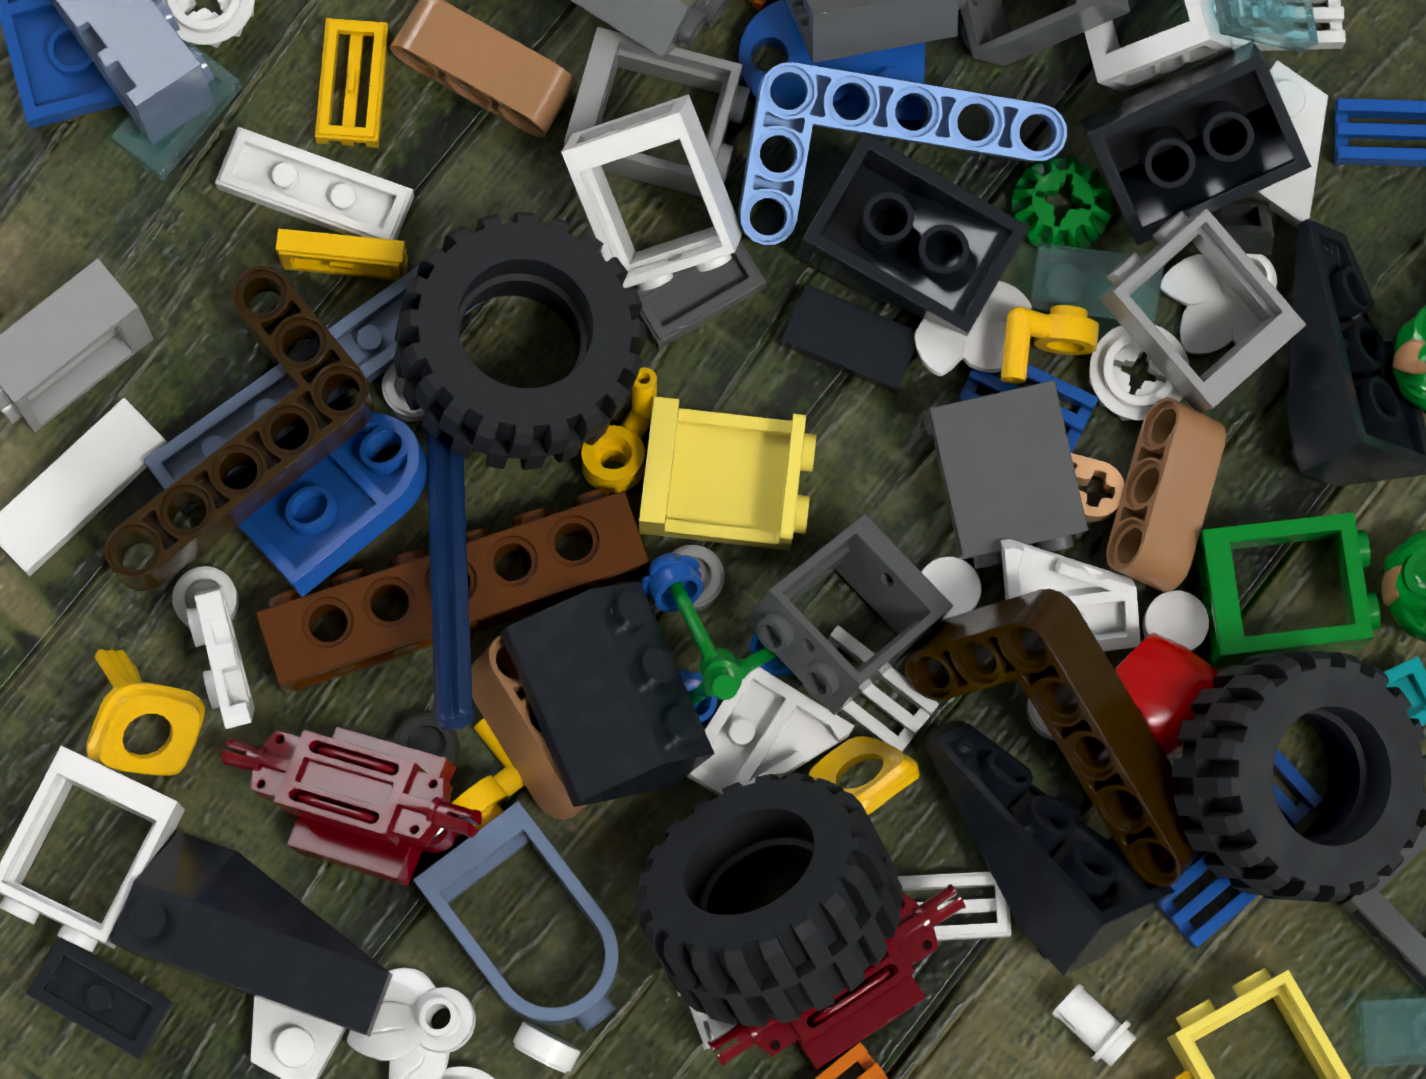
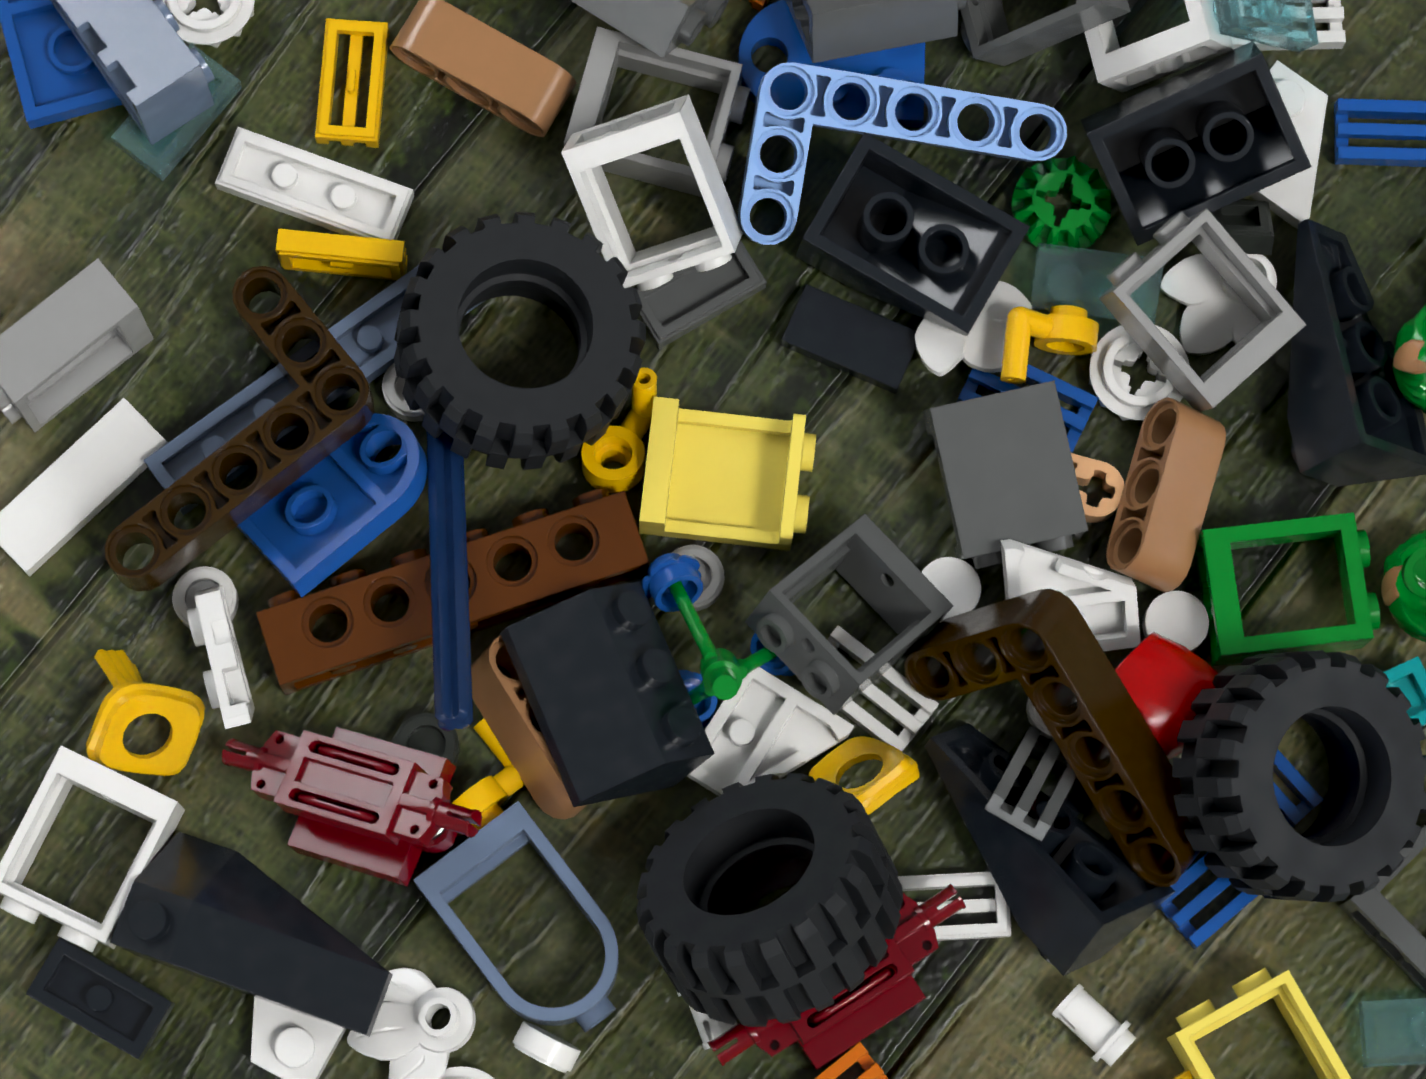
(1049, 758): none -> dark grey tile

